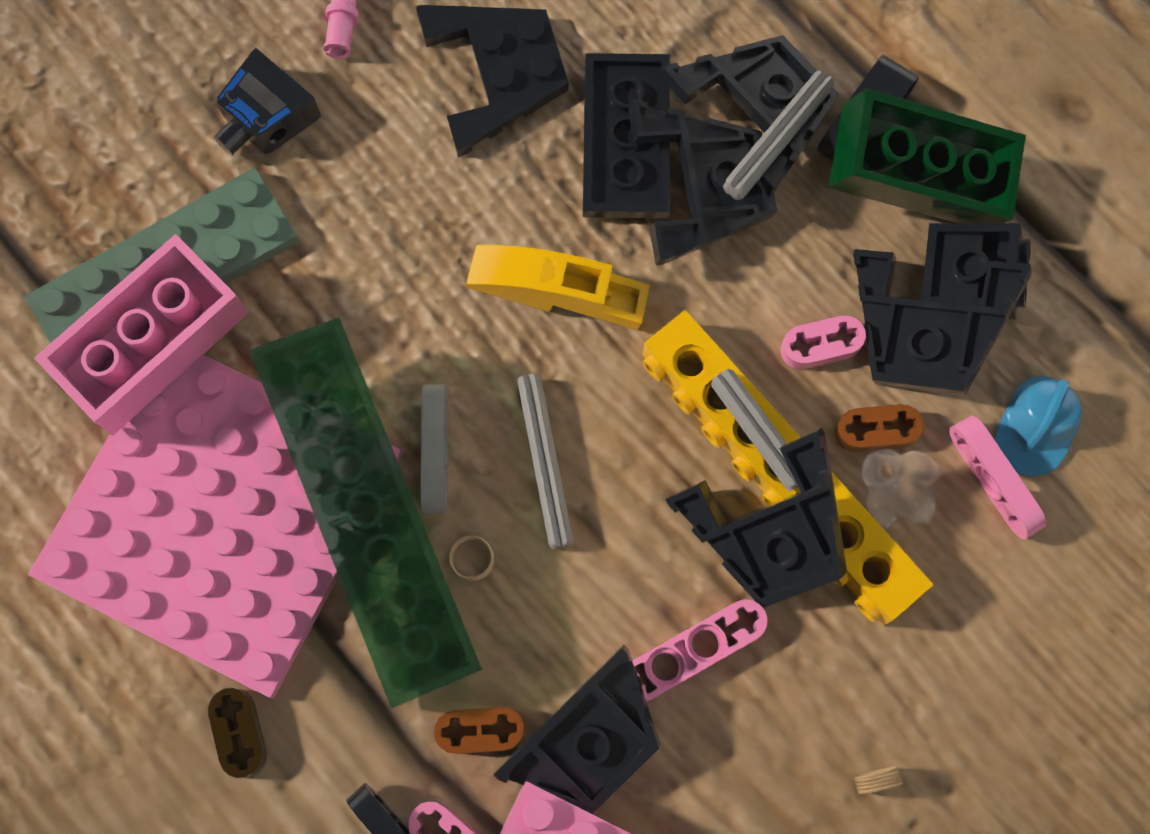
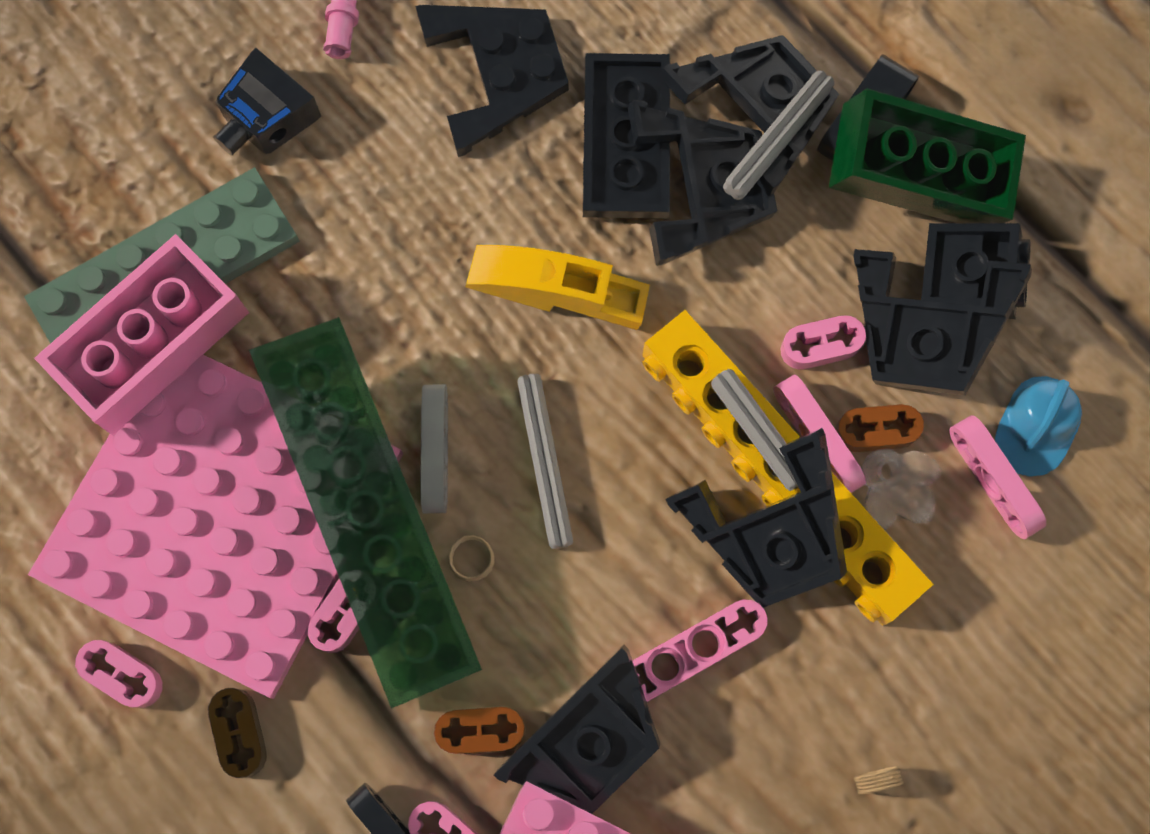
(113, 683): none -> bright pink beam
(328, 612): none -> bright pink beam
(808, 417): none -> bright pink beam

